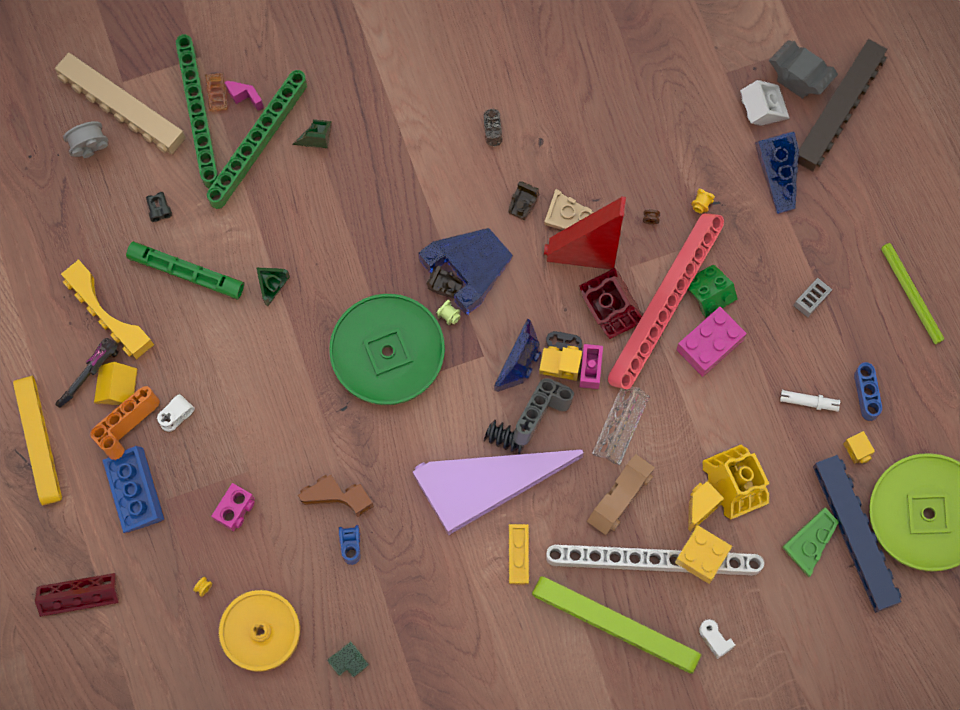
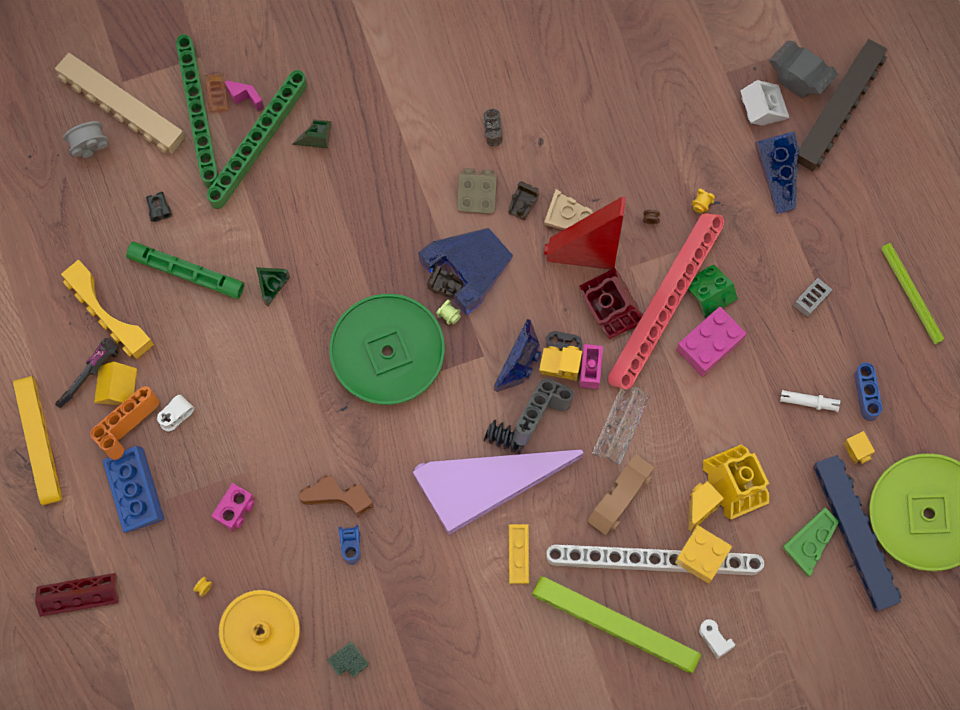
(477, 190): none -> dark tan bracket

